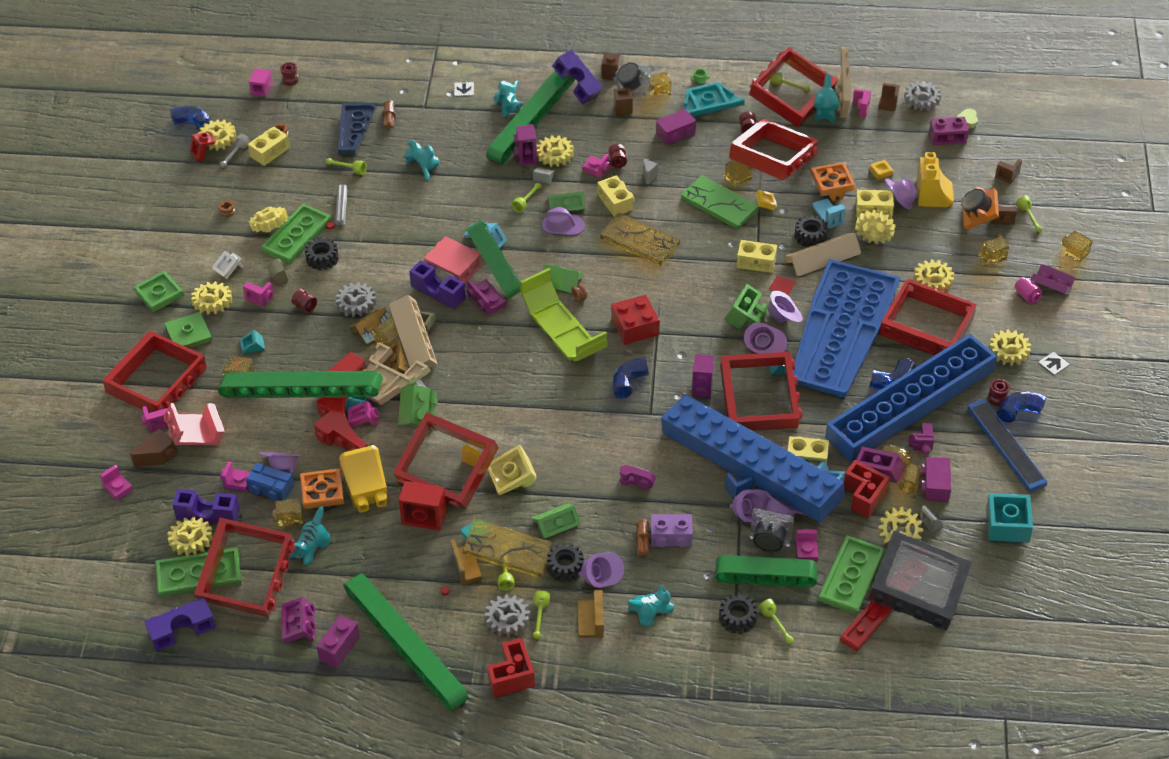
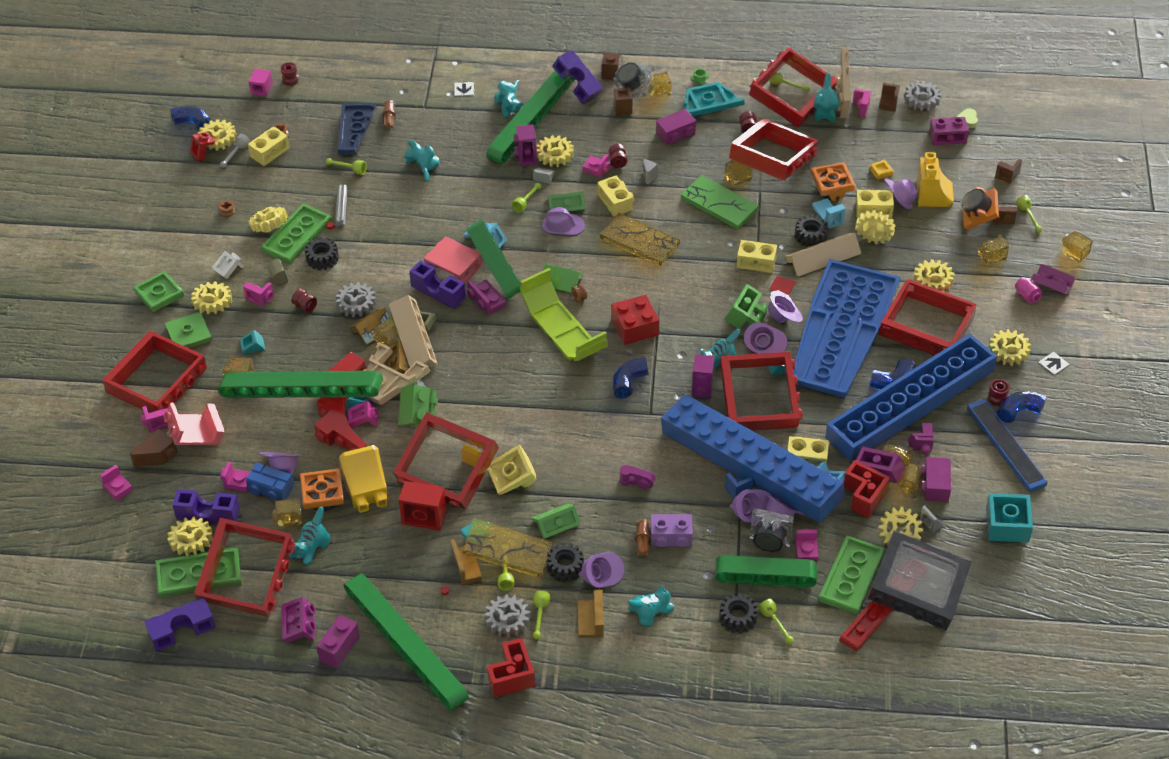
(722, 347): none -> teal animal
(766, 200): yellow tile -> none

